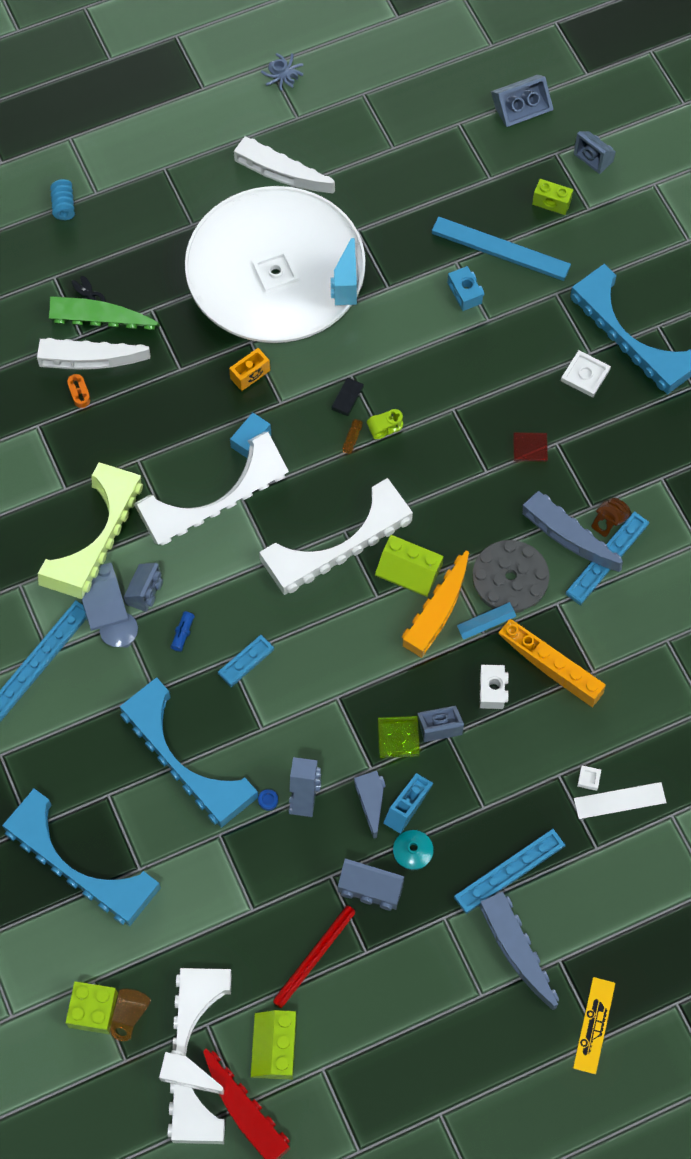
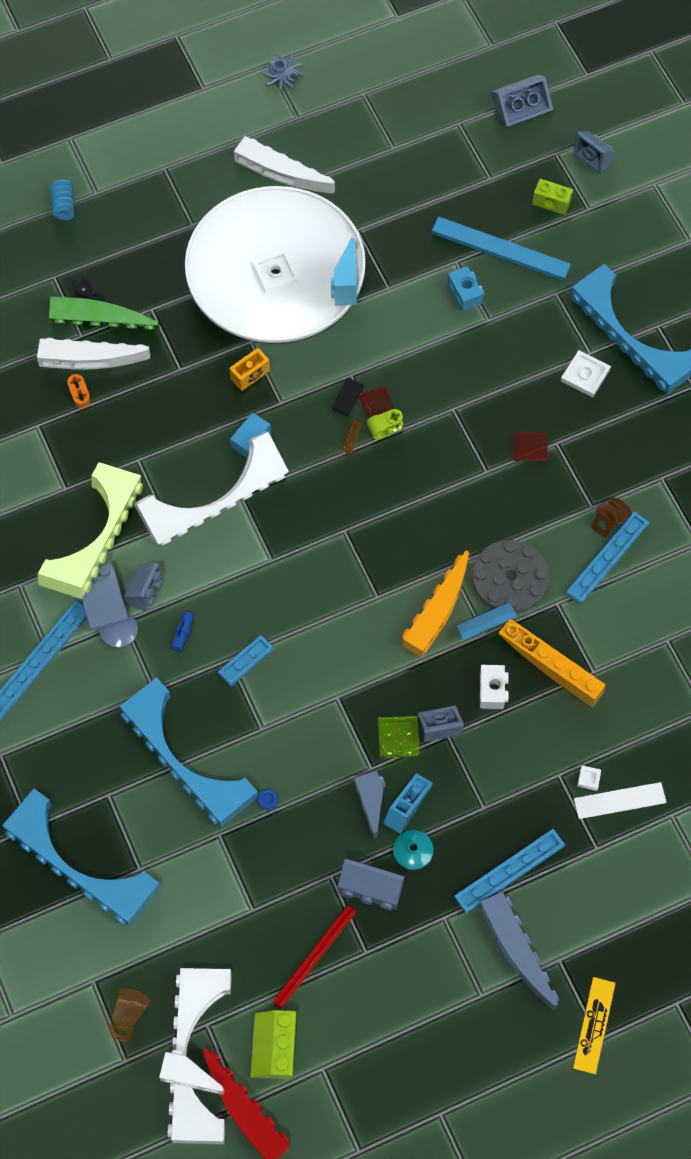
(91, 1007): lime brick -> none
(294, 568): white arch -> none
(304, 783): sand blue wedge -> none
(376, 402): none -> clear red piece
(409, 565): lime slope -> none
(568, 532): sand blue slope -> none

